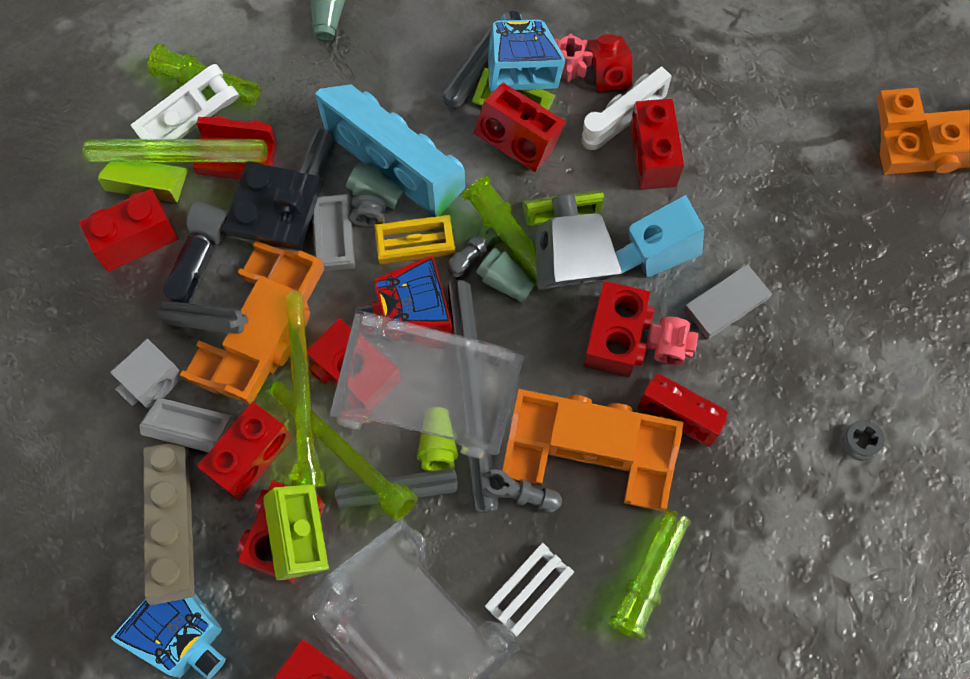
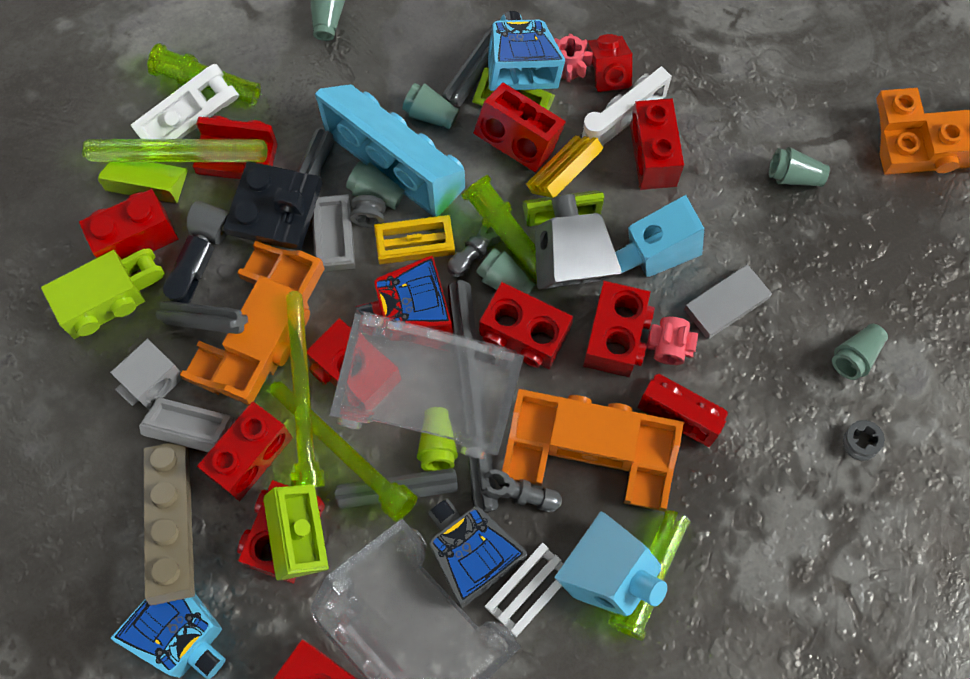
(101, 291): none -> lime brick
(428, 106): none -> sand green cone
(472, 550): none -> torso
(531, 317): none -> red brick
(564, 166): none -> yellow tile
(612, 569): none -> medium azure torso
(796, 168): none -> sand green cone
(859, 352): none -> sand green cone

